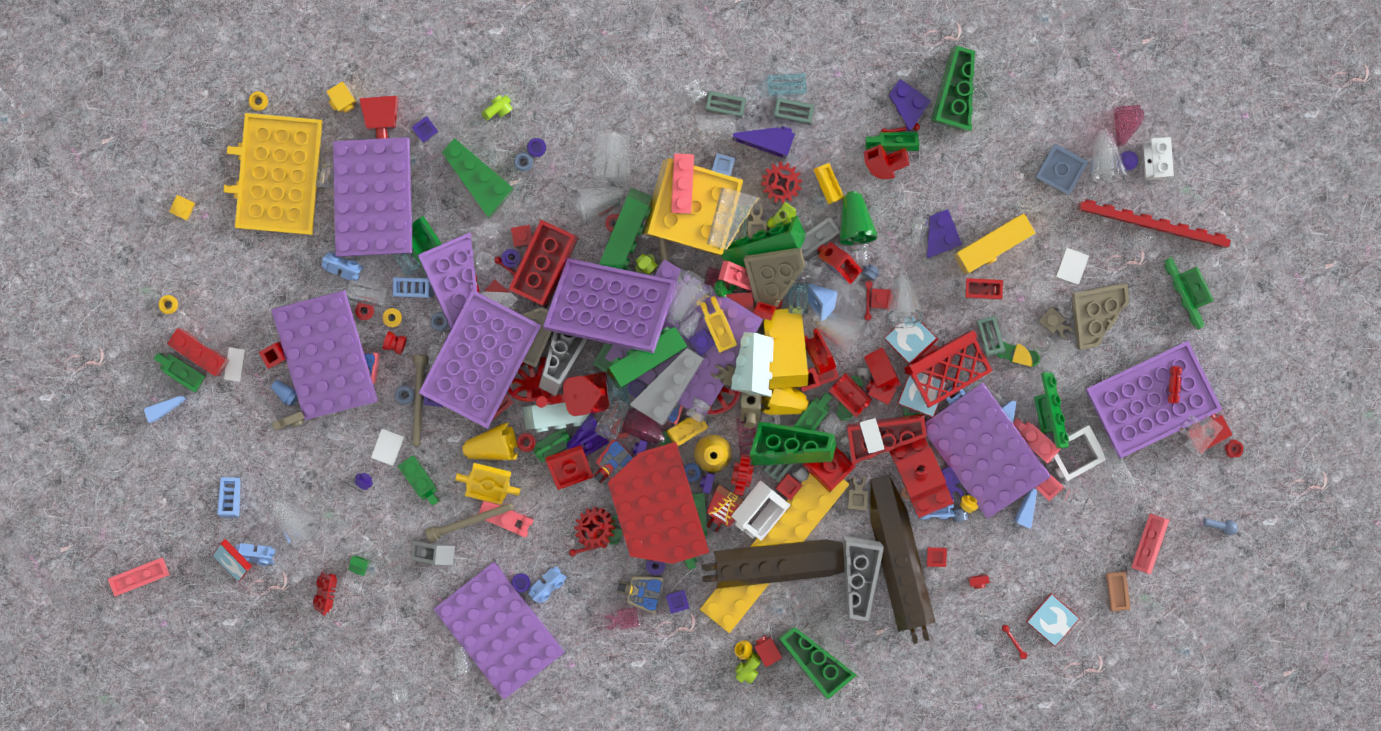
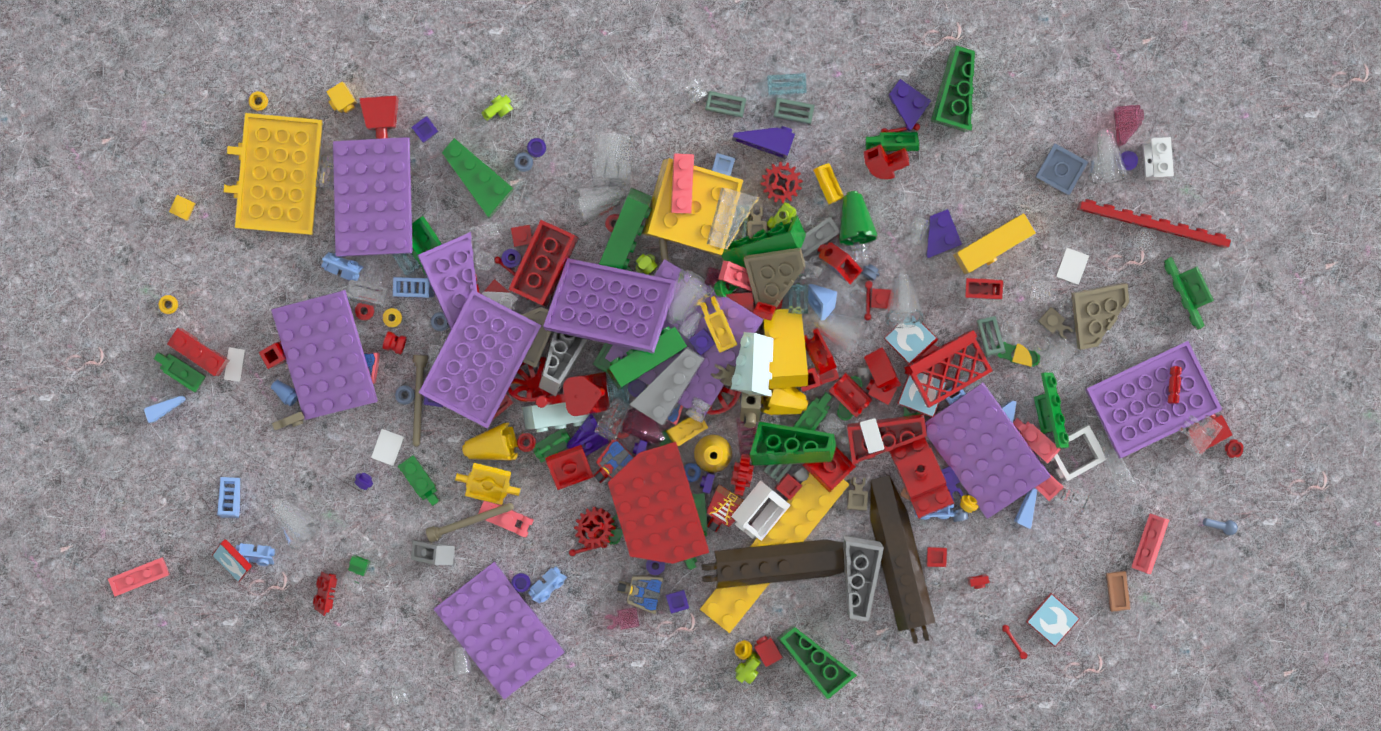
(715, 125): clear brick -> none

